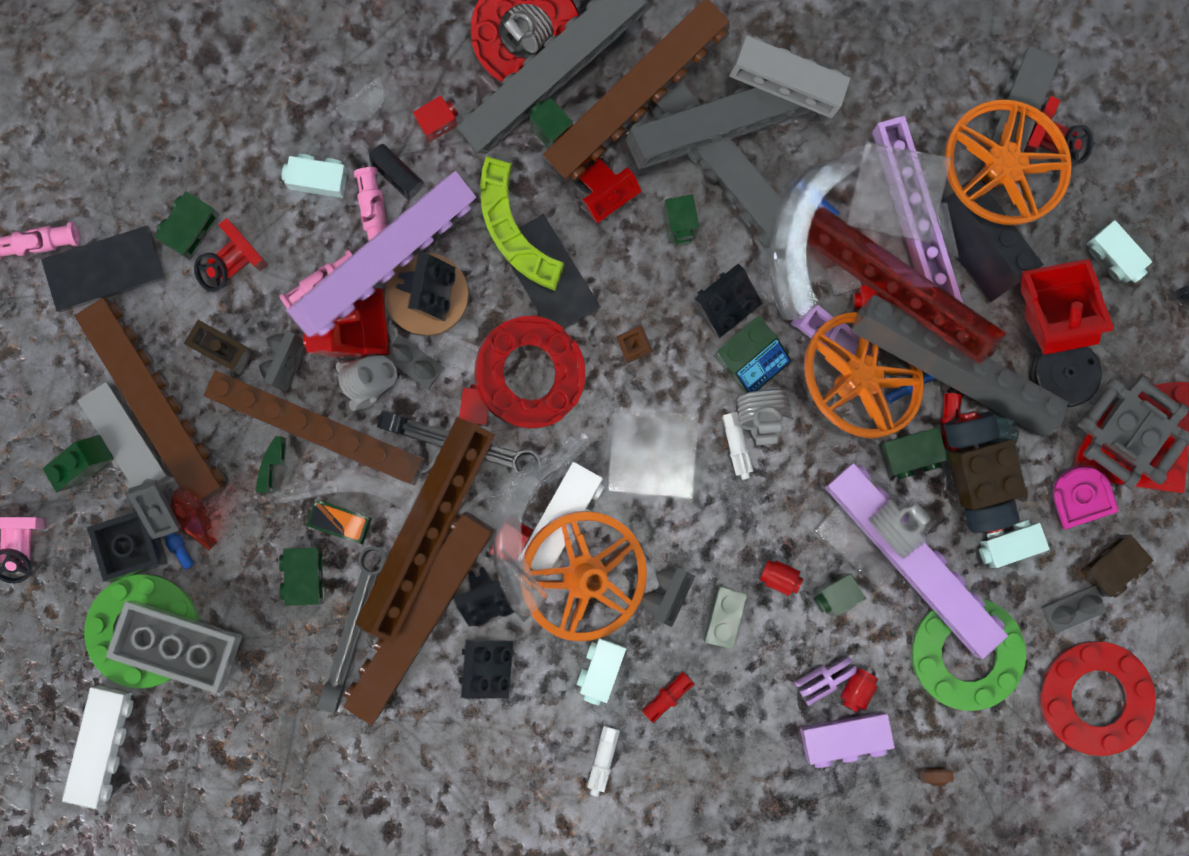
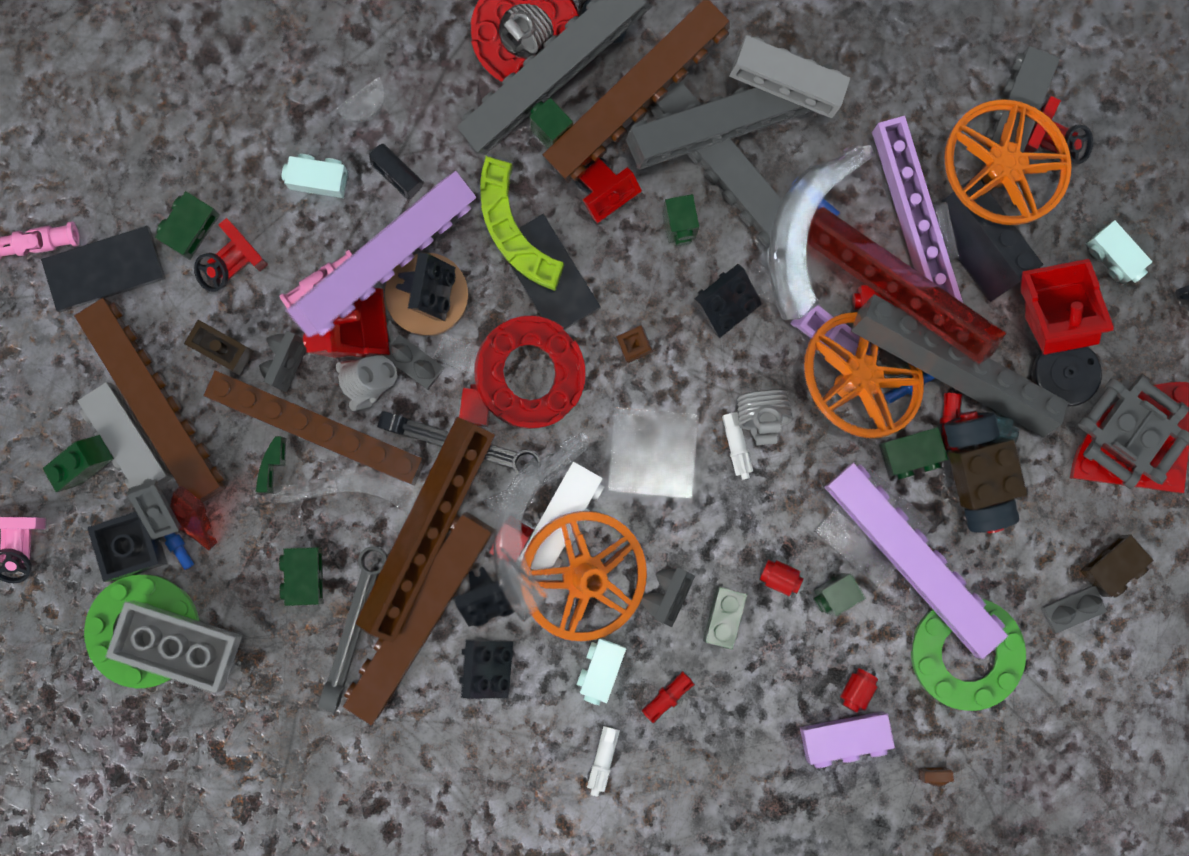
(97, 747): white brick -> none
(339, 522): slope -> none
(370, 201): bright pink piece -> none
(436, 118): red brick -> none
(753, 356): slope -> none
(825, 679): lavender arm -> none
(841, 281): clear tile -> none
(899, 192): clear plate -> none
(900, 536): light grey piece -> none
(1013, 545): light aqua brick -> none
(1057, 698): red plate -> none
(1083, 496): dark pink tile -> none

